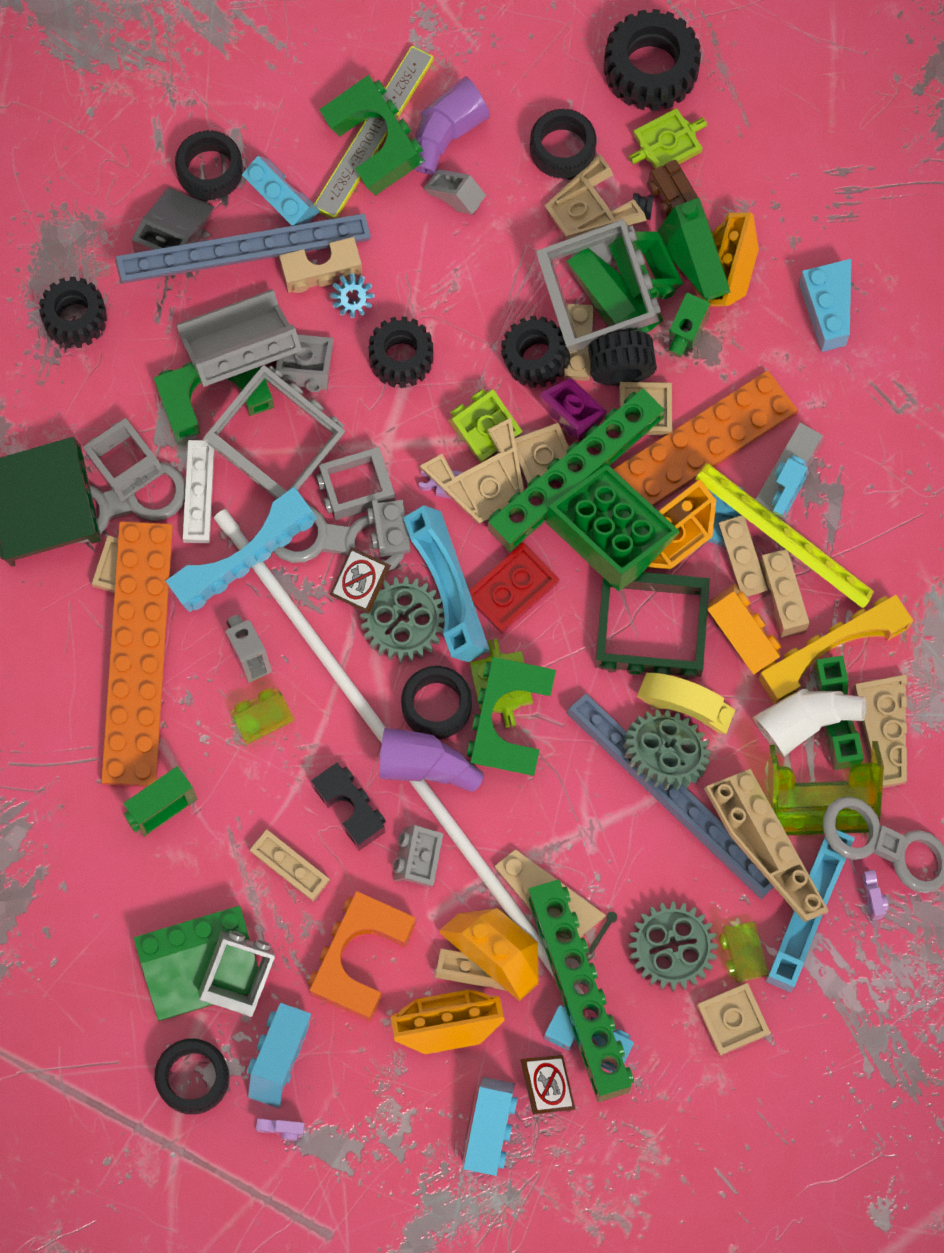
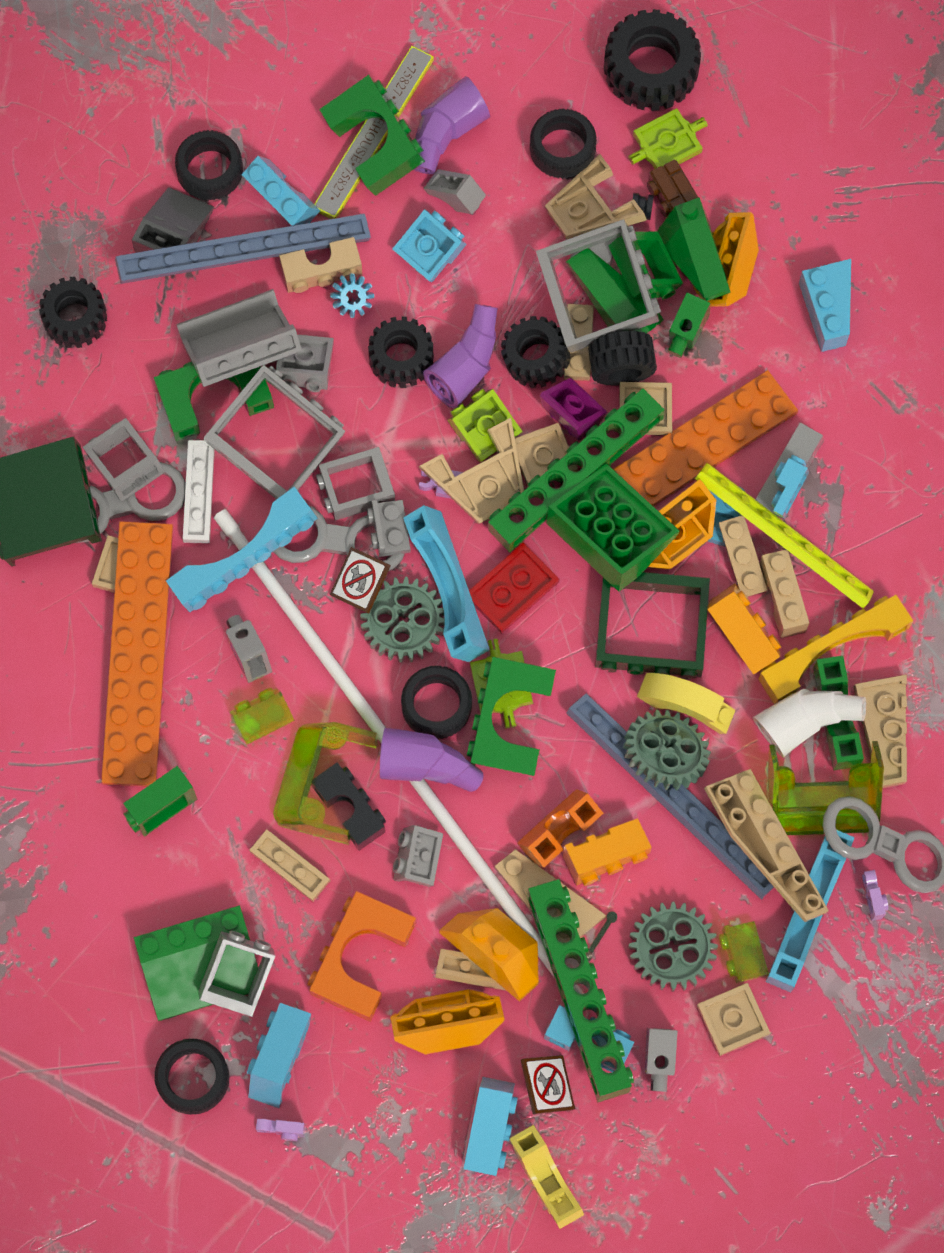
(293, 806): none -> clear neon green windscreen
(430, 244): none -> medium azure plate
(467, 361): none -> medium lavender piece
(545, 1177): none -> light yellow arch
(572, 814): none -> orange arch
(607, 852): none -> light orange wedge
(660, 1043): none -> light grey torso

